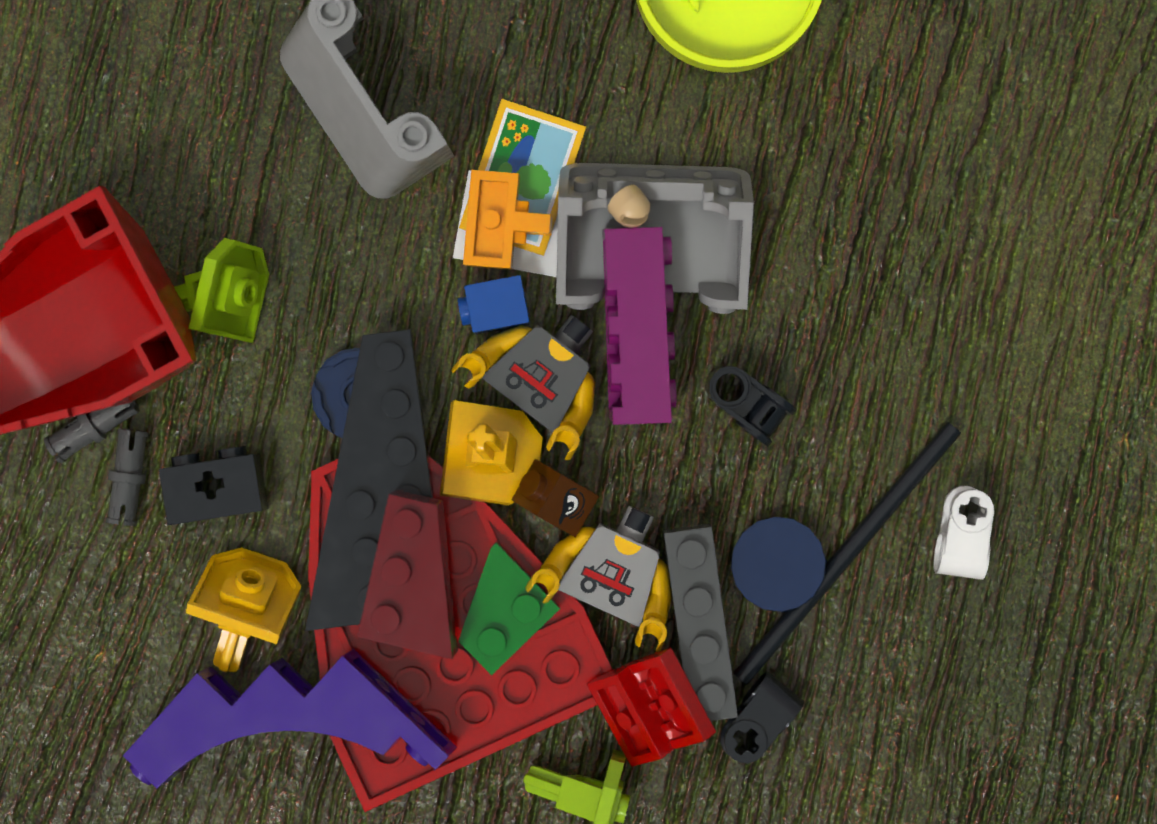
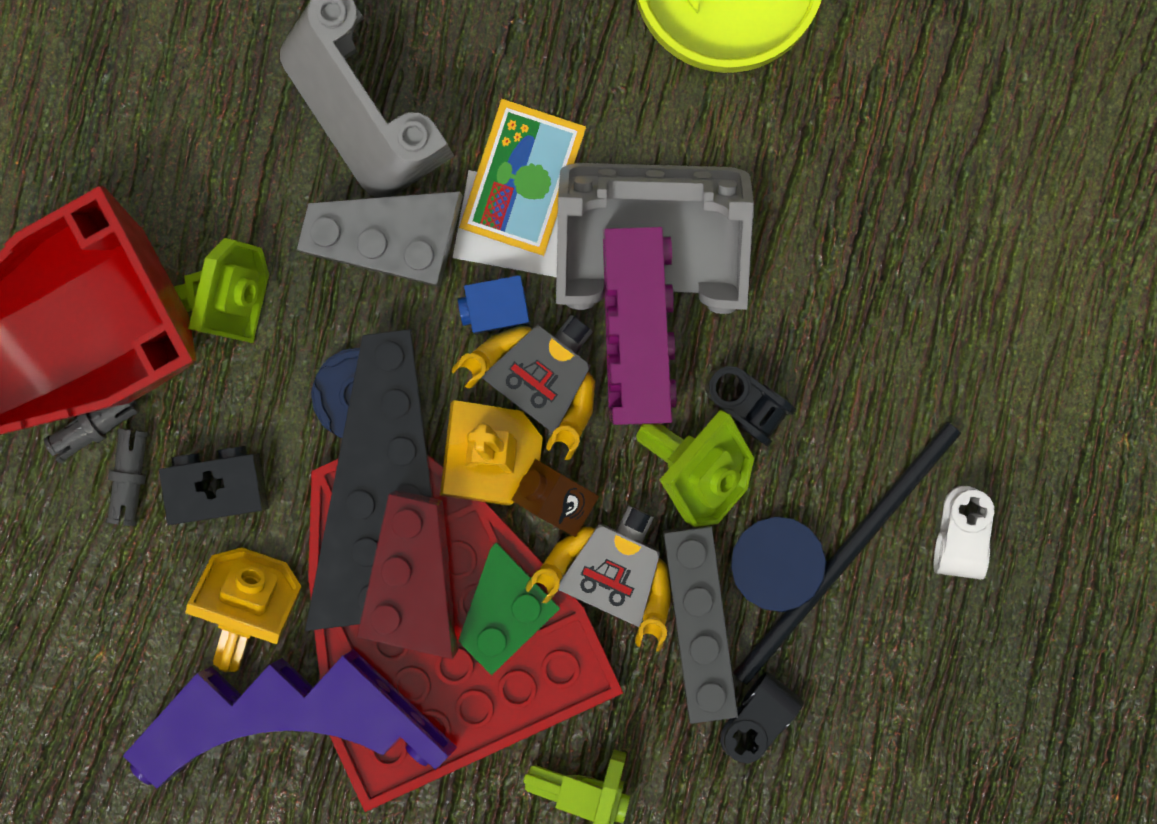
(385, 234): none -> flat silver wedge
(498, 220): light orange hinge -> none
(629, 206): tan hinge -> none
(651, 707): red slope -> none
(703, 472): none -> lime piece

